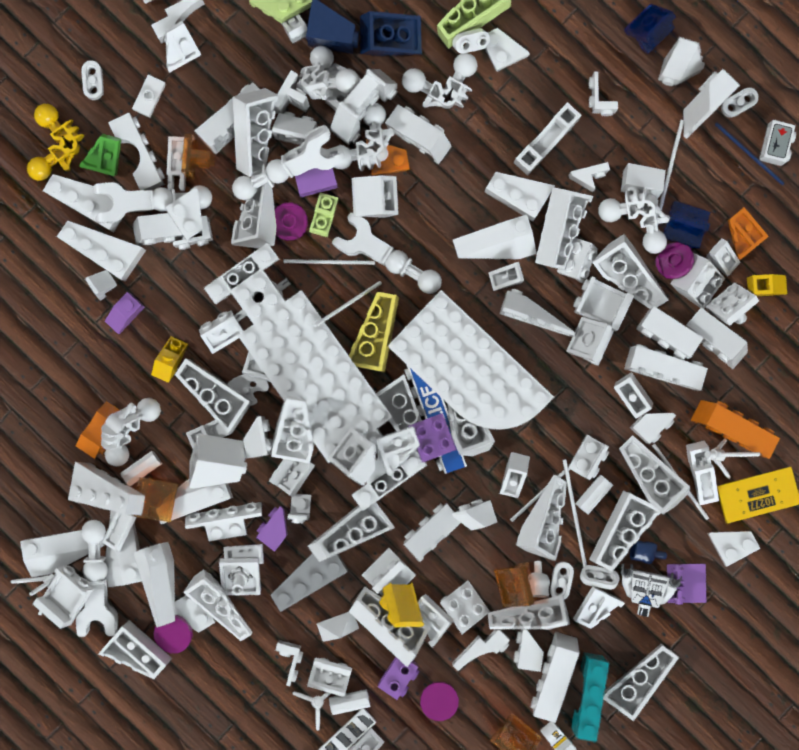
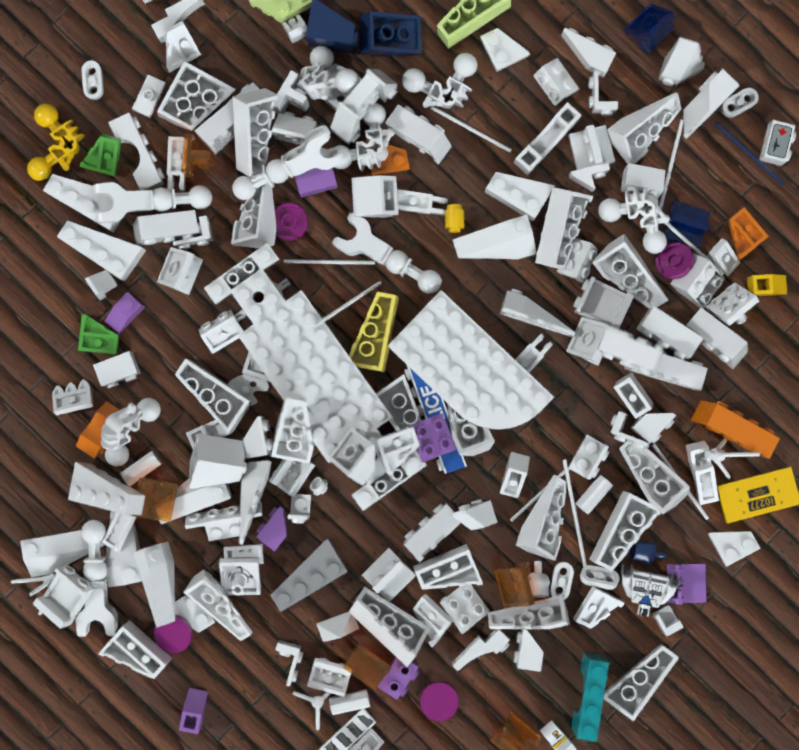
(72, 399): none -> white plate
(96, 337): none -> bright green wing
(117, 369): none -> white brick
(169, 359): yellow slope -> none
(180, 270): none -> white bracket
(186, 214): white wing -> none
(192, 97): none -> white wedge
(193, 711): none -> medium lavender slope
(252, 488): none -> white wedge
(319, 486): none -> white plate
(323, 214): yellowish green slope -> none
(351, 531): white wedge -> none
(366, 666): none -> clear orange bracket
(401, 605): yellow slope -> none
(419, 202): none -> white hinge
(448, 569): none -> white wedge
(454, 218): none -> yellow brick
(471, 129): none -> white piece
(472, 39): white plate -> none
(506, 276): white slope -> none
(531, 356): none -> white hinge
(555, 81): none -> white bracket
(556, 677): white wedge -> none
(591, 55): none -> white slope
(591, 147): none -> white bracket
(618, 422): none -> white bracket
(629, 351): none -> white wedge
(637, 131): none -> white wedge
(667, 620): none -> white panel
(691, 245): none -> white piece

